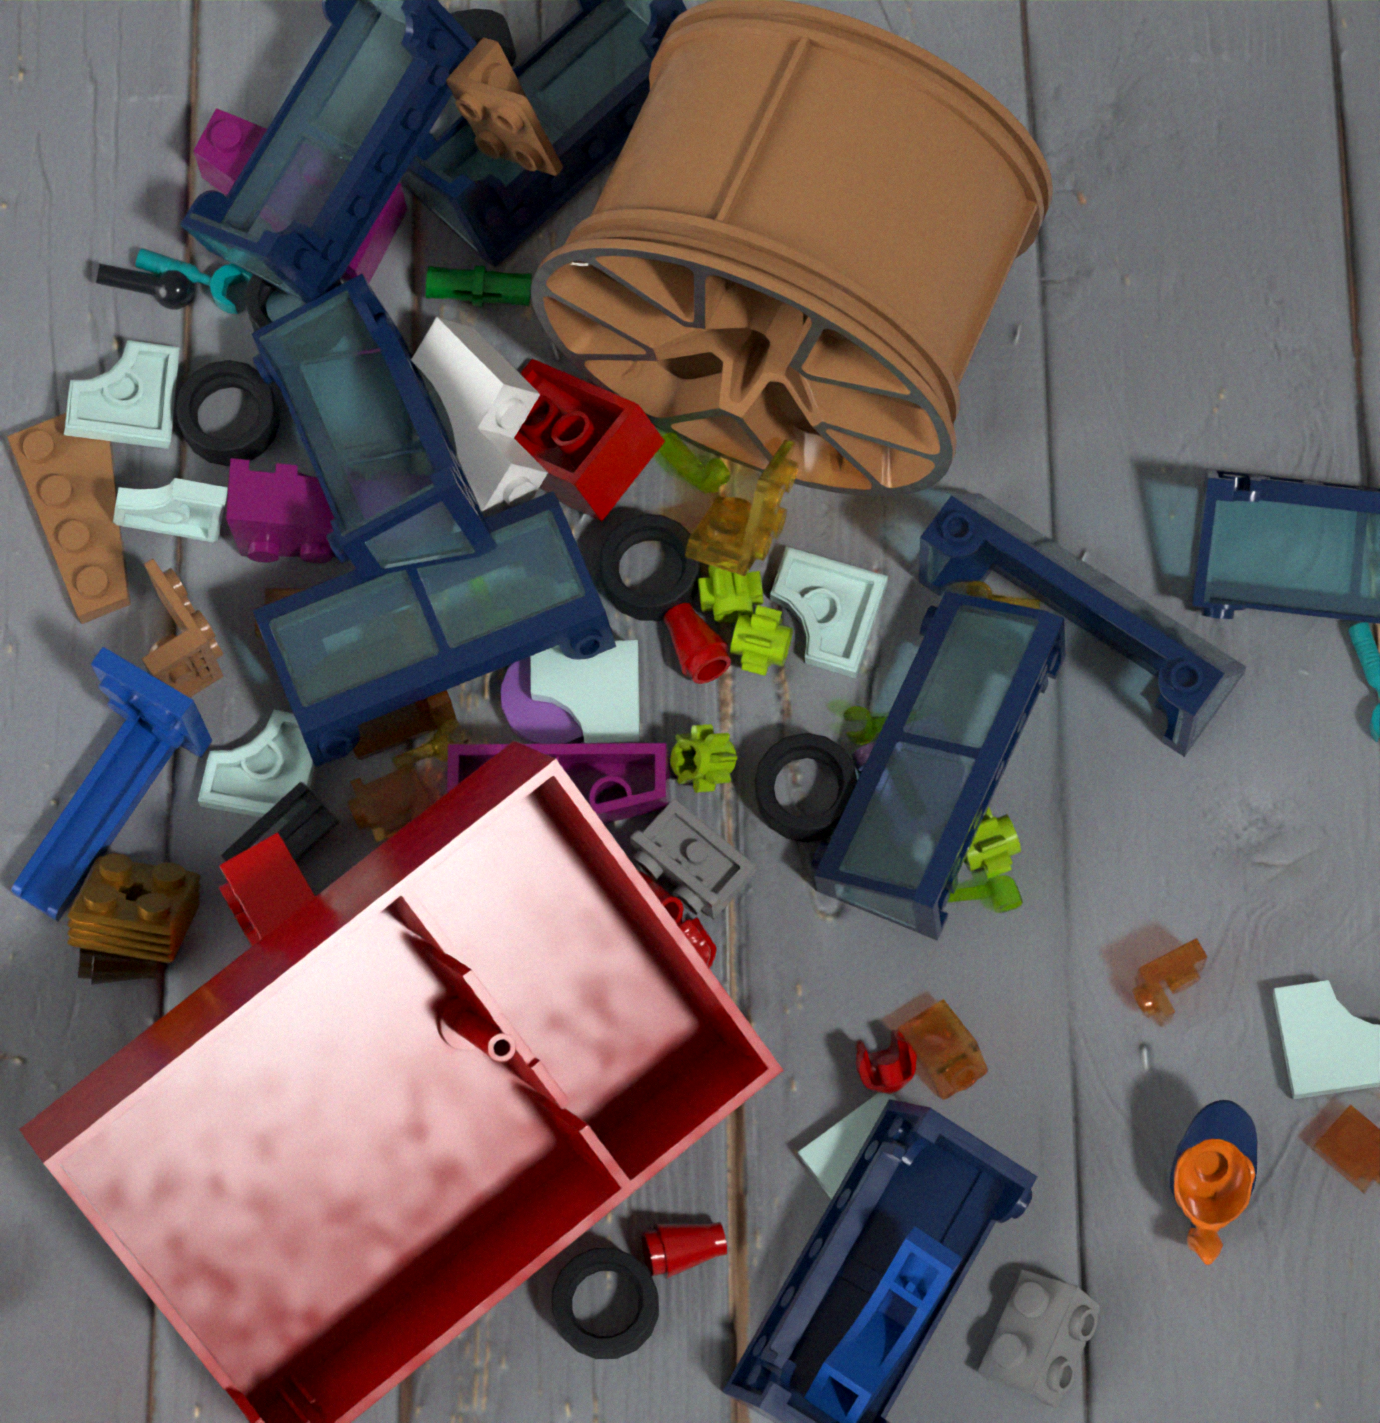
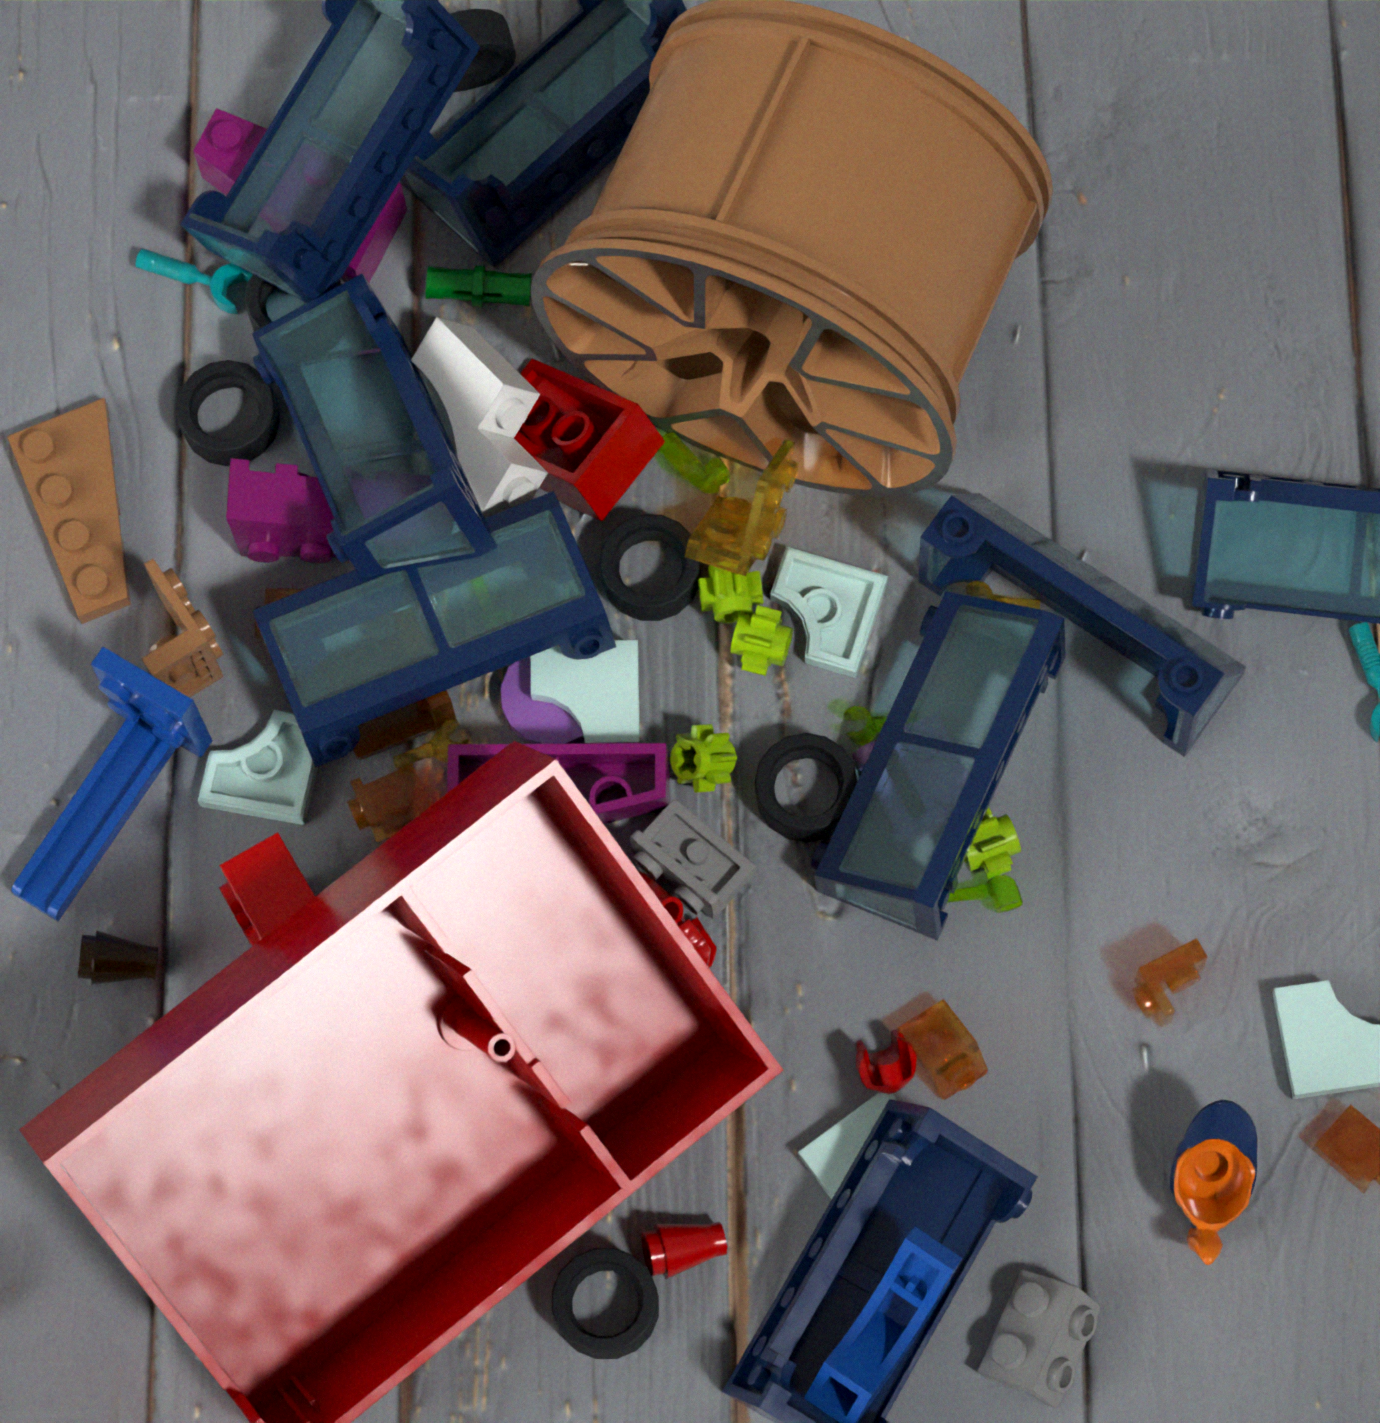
(129, 401): light aqua tile -> none
(134, 908): pearl gold brick -> none
(170, 288): black bar -> none
(176, 509): light aqua tile -> none
(313, 807): black tile -> none
(500, 111): medium nougat bracket -> none
(697, 646): red cone -> none

